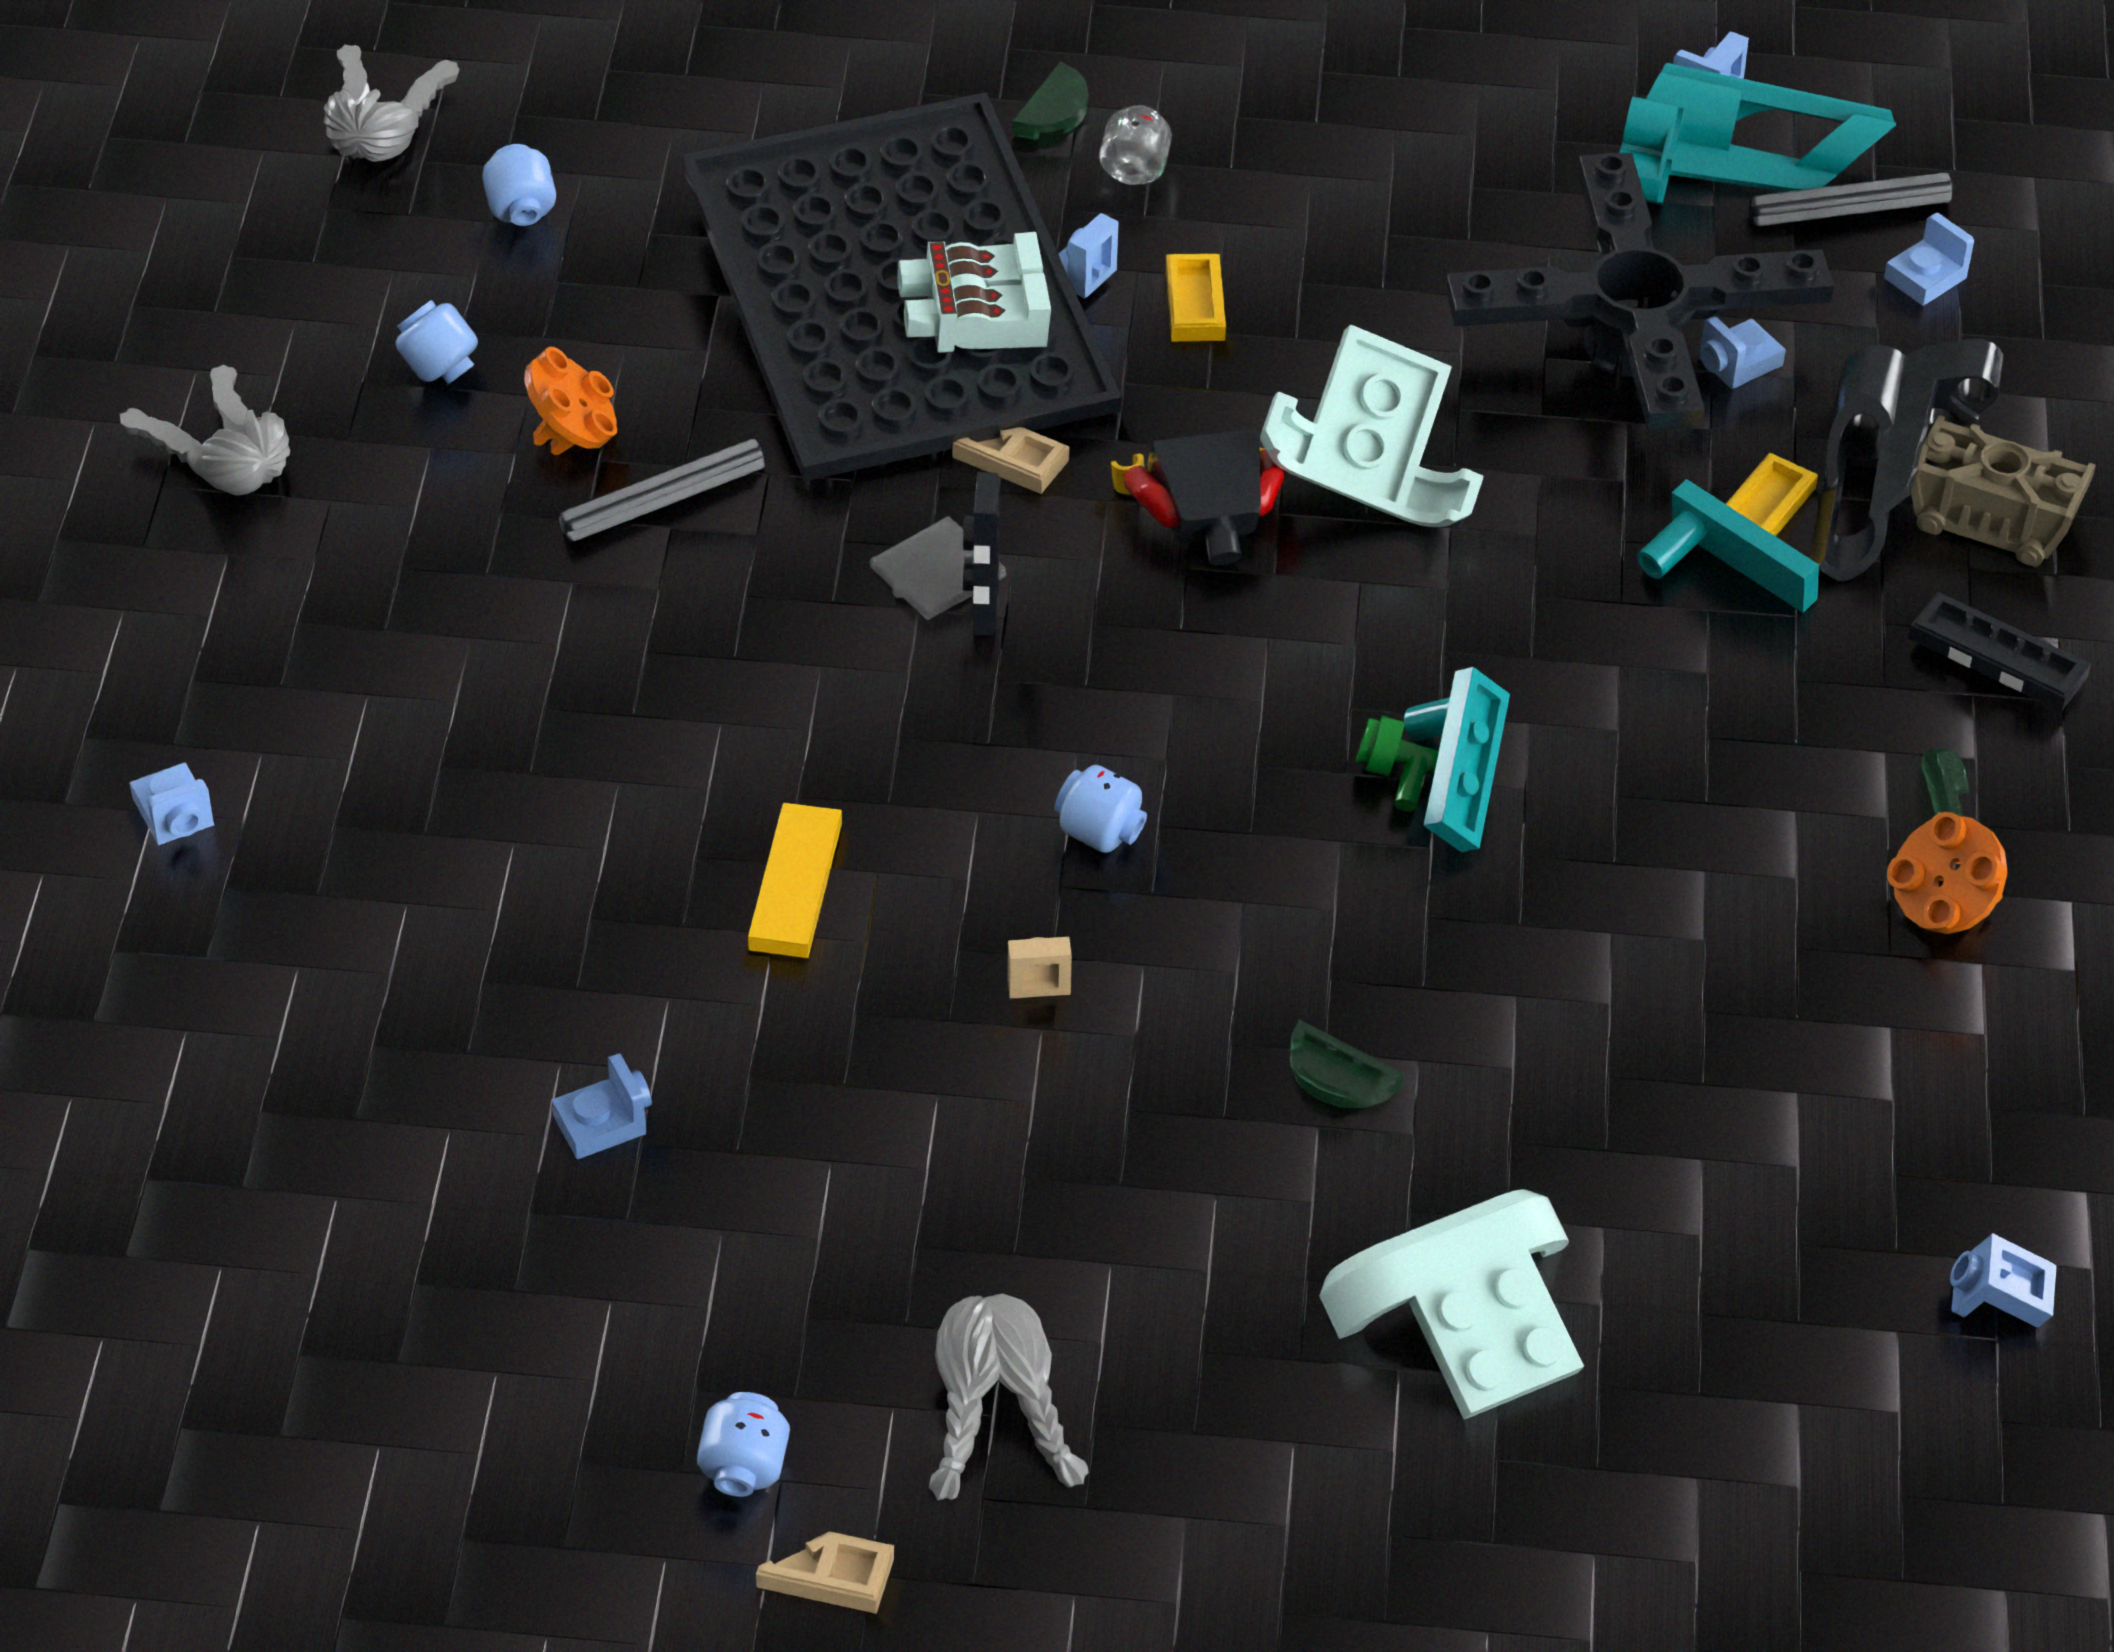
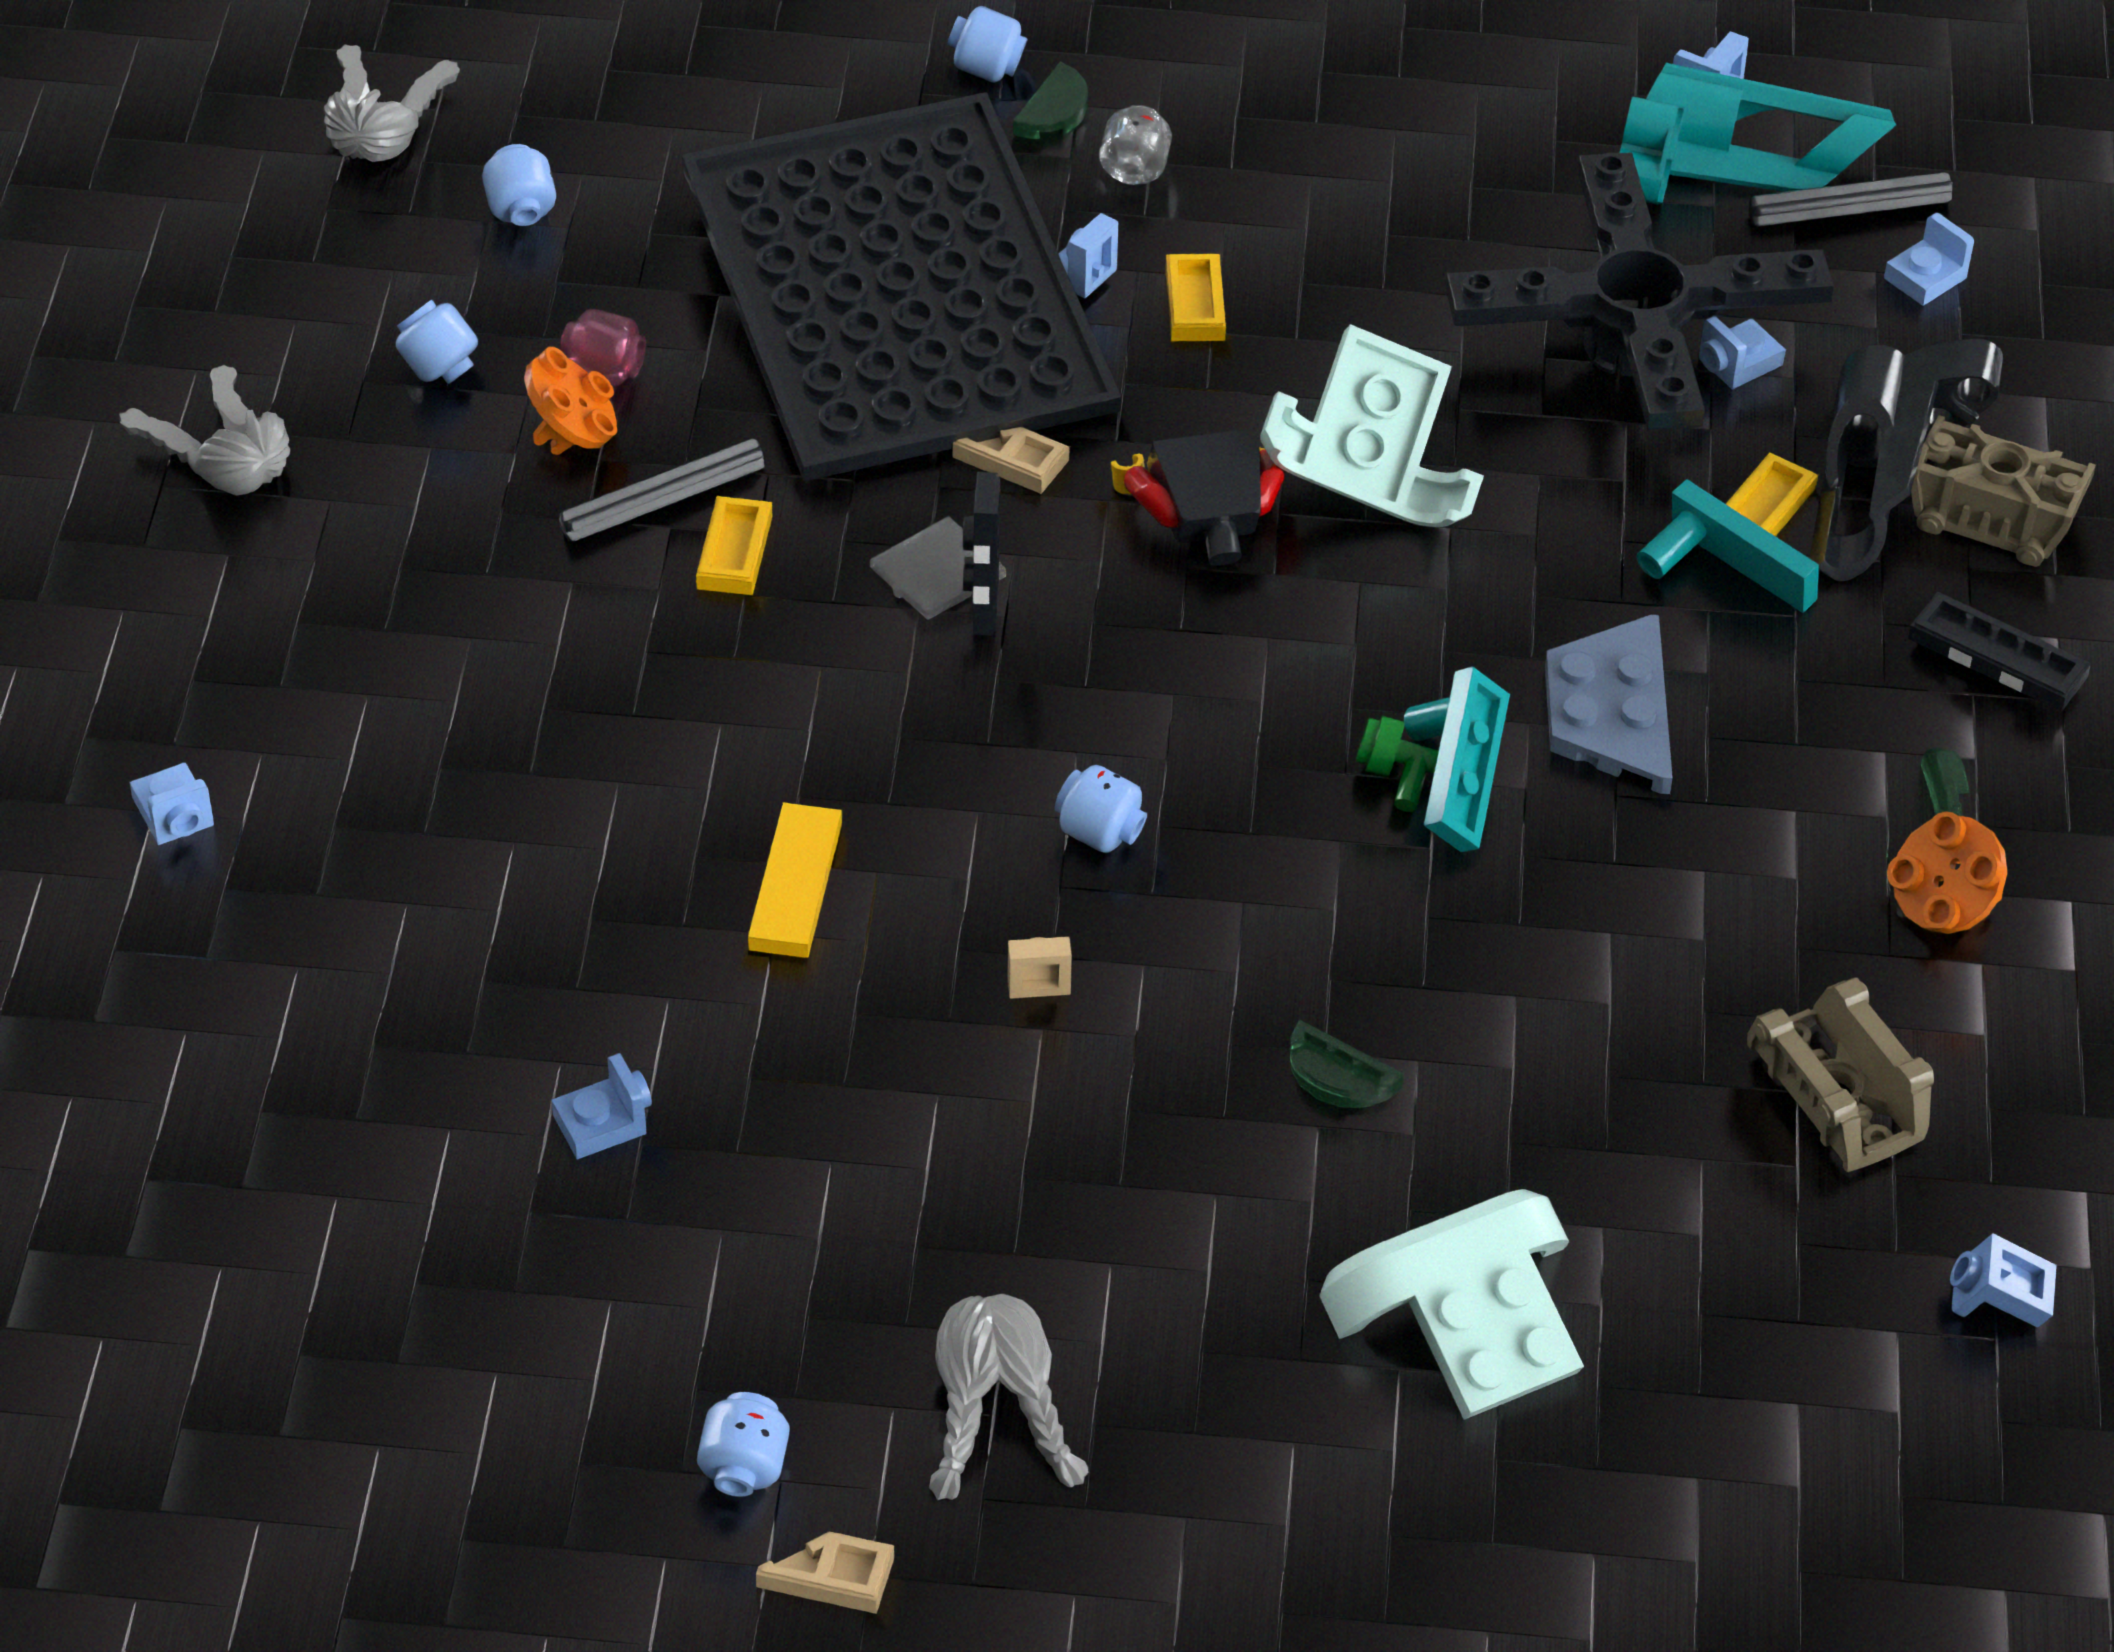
(605, 345): none -> clear pink head
(734, 545): none -> yellow tile
(977, 295): light aqua hips -> none
(987, 44): none -> light blue head
(1612, 702): none -> sand blue wing
(1866, 1061): none -> dark tan piece

